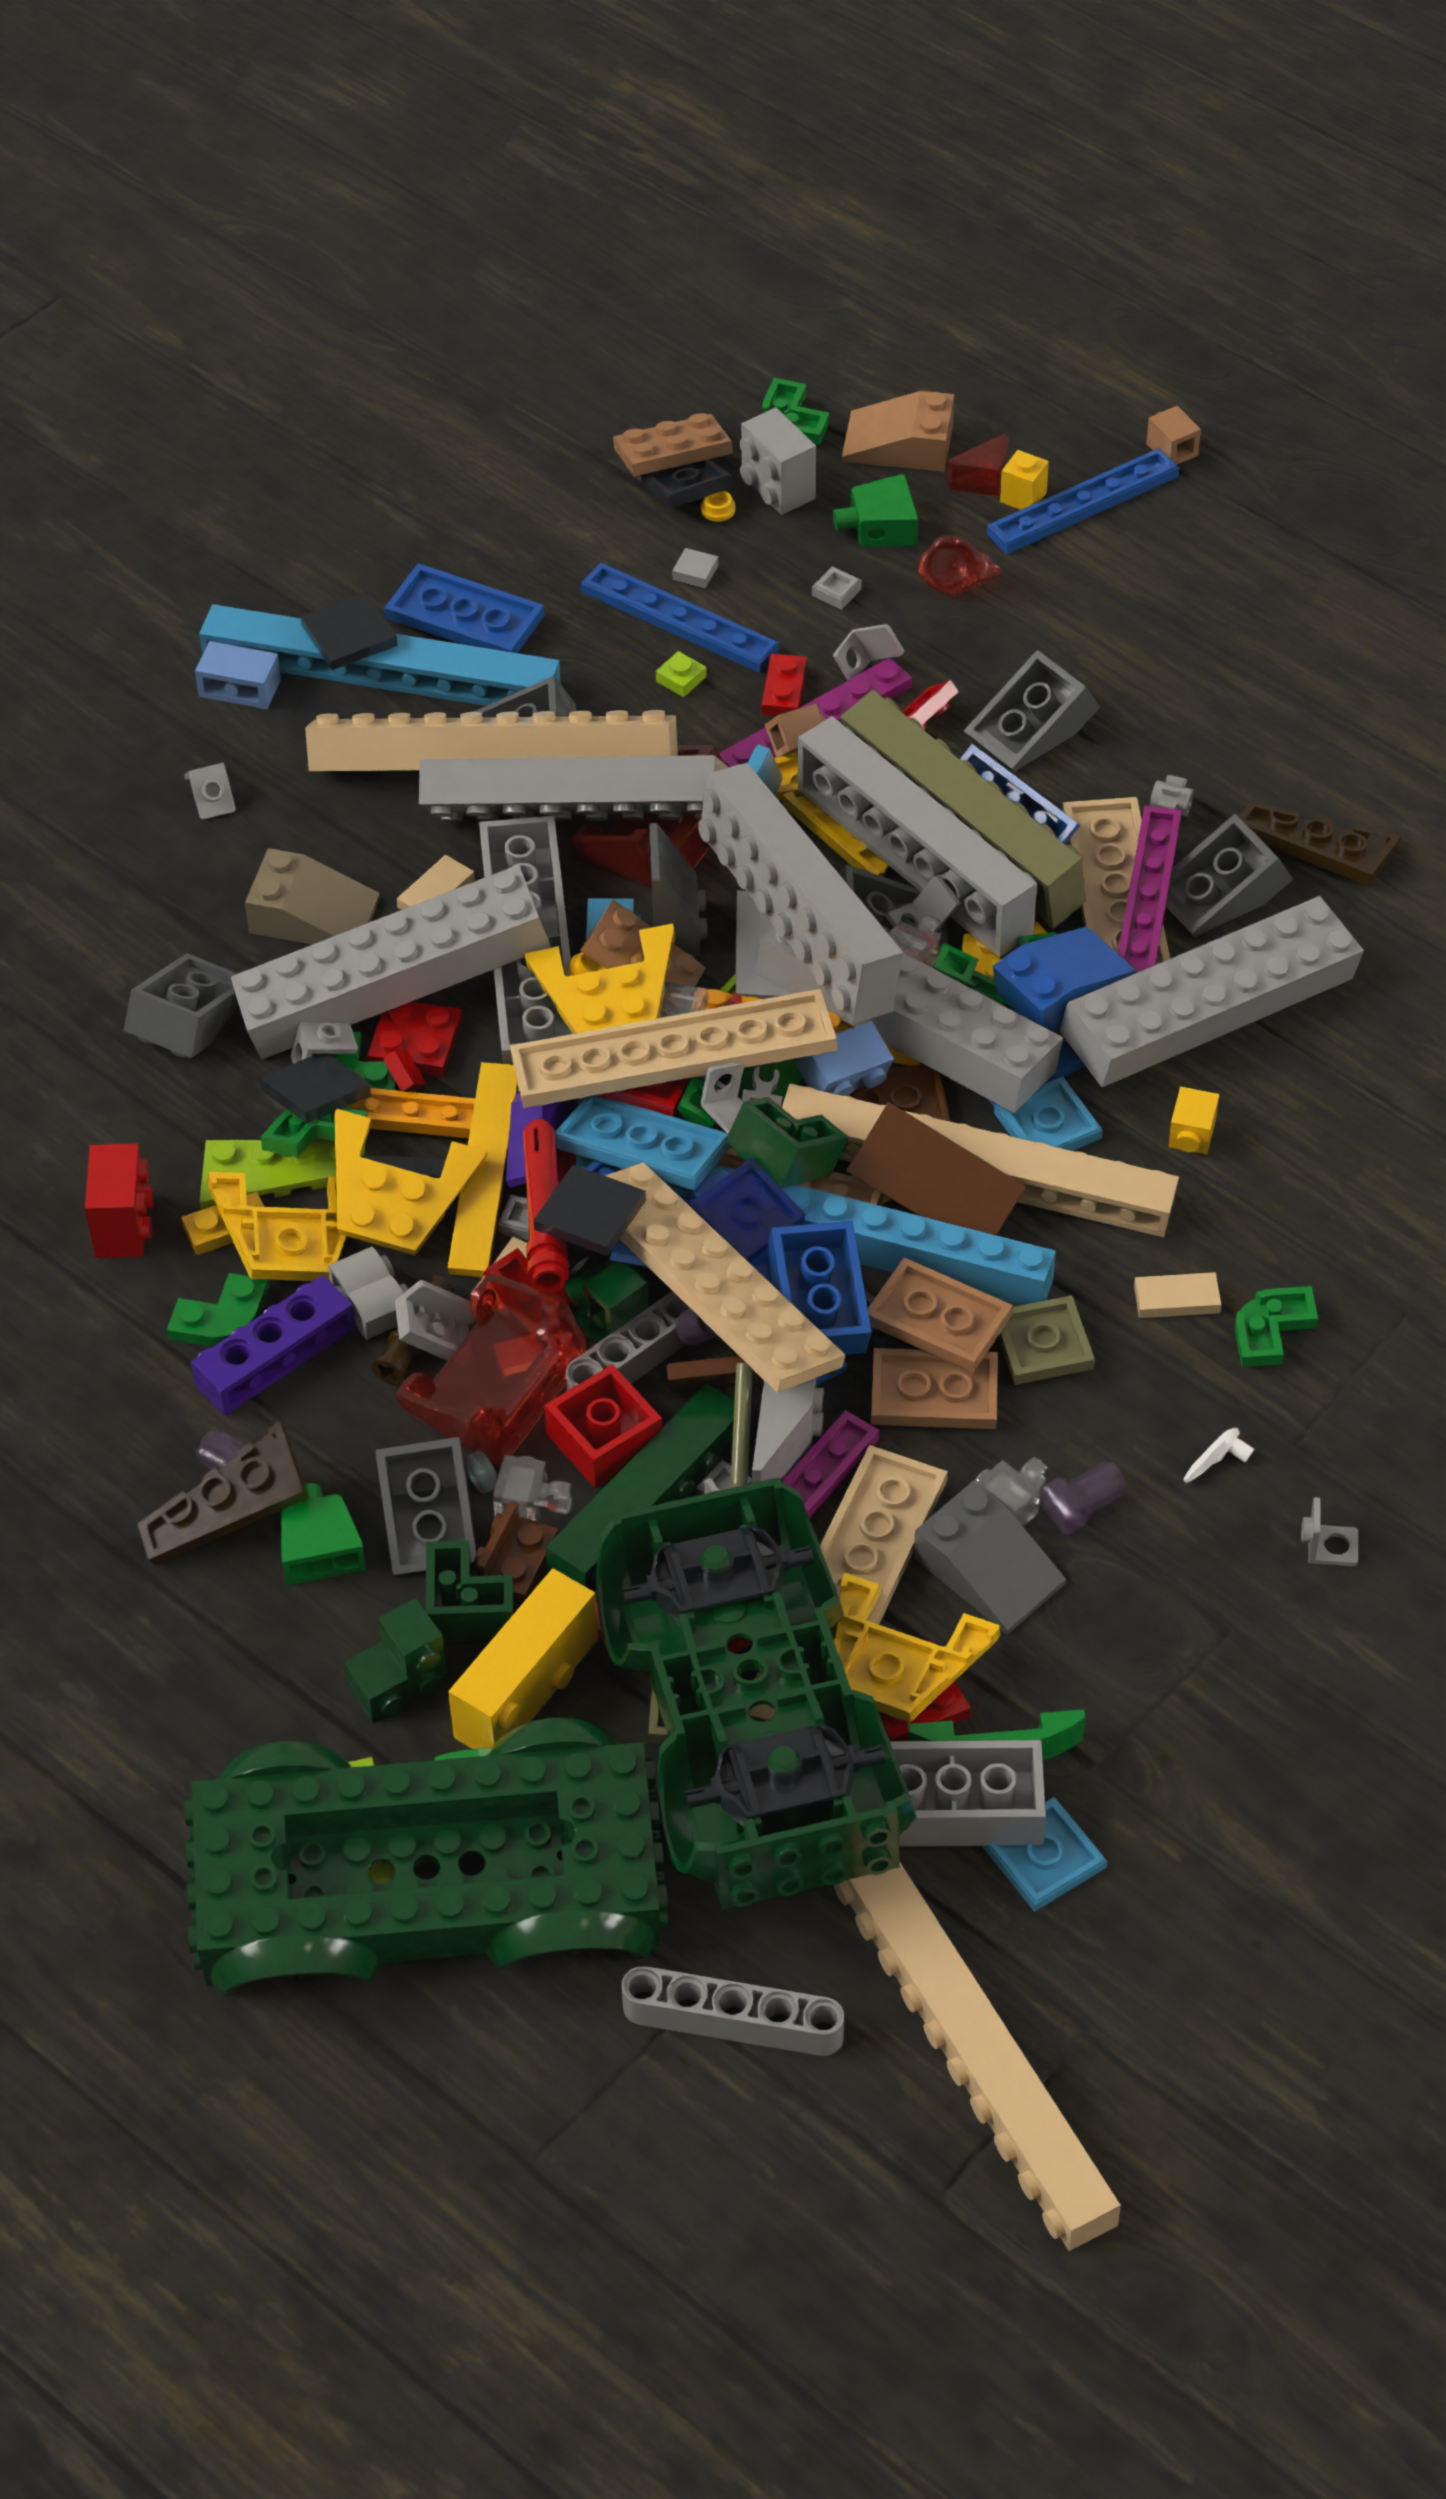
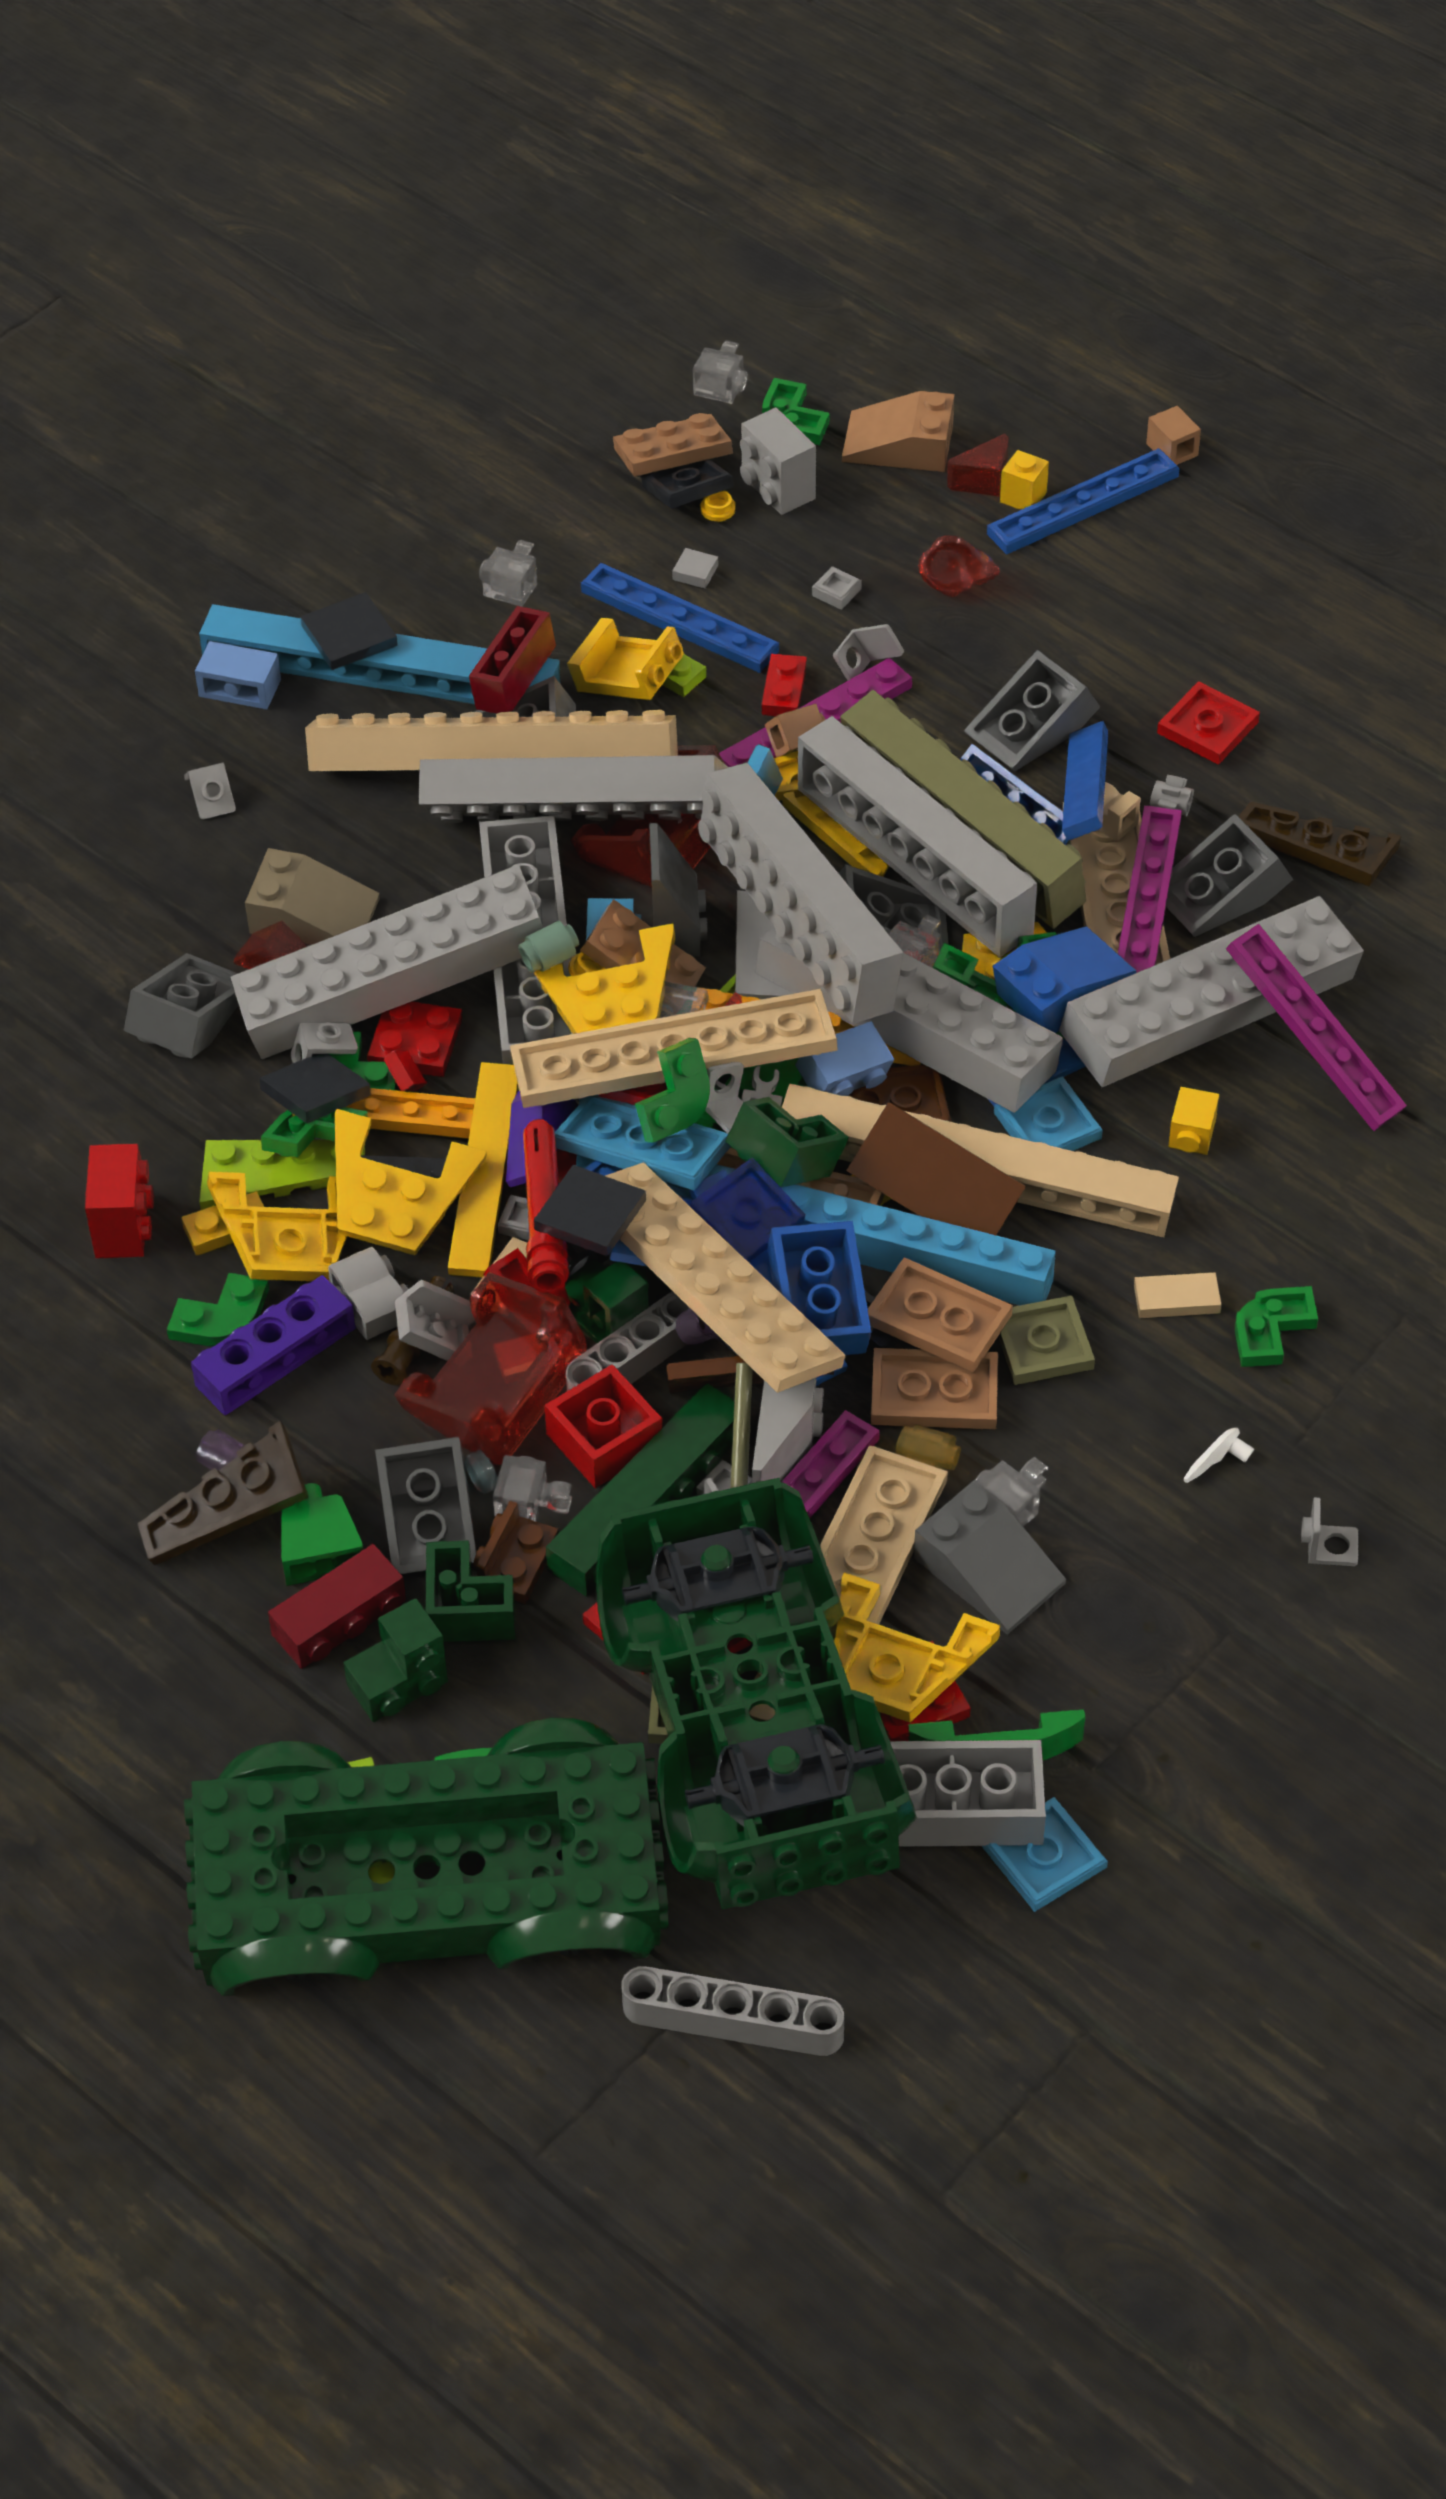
(268, 945): none -> clear red slope
(337, 1606): none -> dark red brick
(439, 879): tan tile -> none
(463, 610): blue plate -> none
(510, 574): none -> clear brick
(512, 660): none -> dark red brick
(525, 1662): yellow brick -> none
(548, 947): none -> sand green brick
(624, 664): none -> yellow panel
(685, 1094): none -> green plate
(719, 373): none -> clear brick
(880, 514): green torso -> none
(929, 1447): none -> clear yellow brick
(931, 702): plate -> none
(933, 900): light grey bracket -> none
(983, 2056): tan brick -> none
(1073, 1501): clear purple piece -> none
(1085, 781): none -> blue tile
(1119, 808): none -> tan leg
(1208, 722): none -> red plate
(1316, 1027): none -> magenta plate

